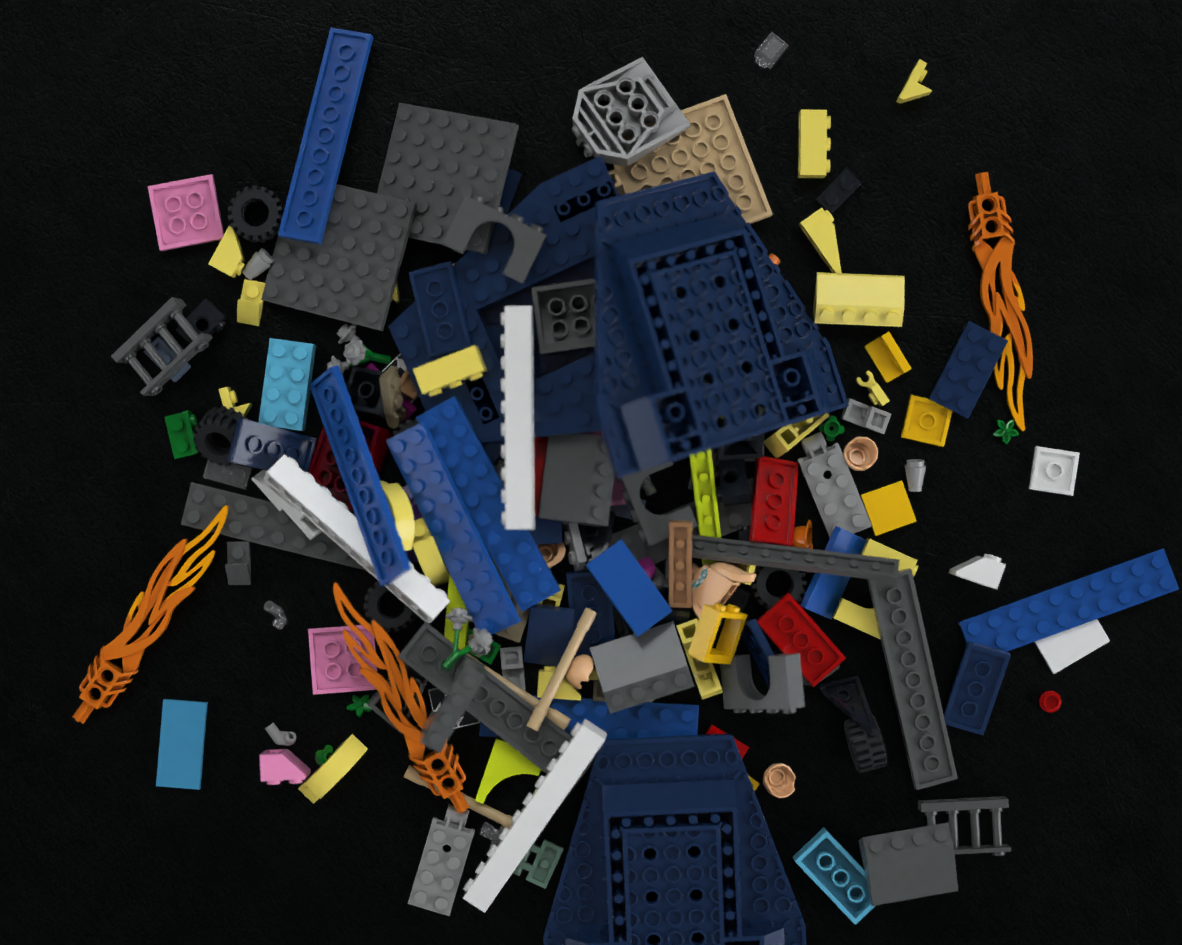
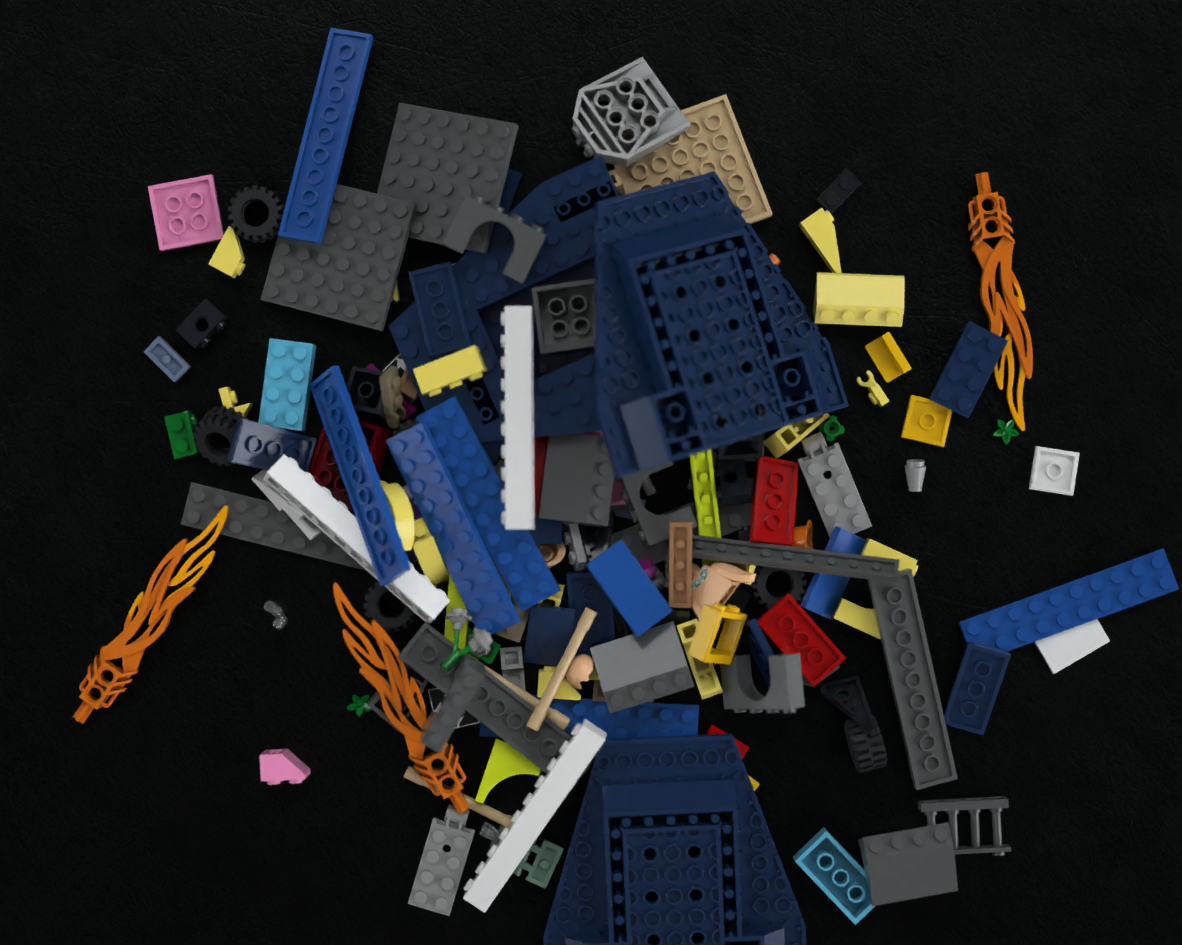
(142, 340): dark grey fence -> none
(181, 744): dark azure tile -> none
(233, 475): clear plate -> none
(239, 563): dark grey slope -> none
(250, 305): light yellow slope -> none
(258, 263): light grey cone -> none
(281, 737): light grey arm -> none
(320, 756): green plate -> none
(332, 662): bright pink plate -> none
(333, 769): light yellow arch -> none
(355, 350): light grey plant -> none
(770, 51): clear brick -> none
(779, 780): light nougat hair -> none
(813, 144): light yellow brick -> none
(860, 453): light nougat hair -> none
(866, 416): light grey slope -> none
(888, 508): yellow tile -> none
(912, 89): light yellow slope -> none
(981, 570): white slope -> none
(1050, 701): red plate -> none

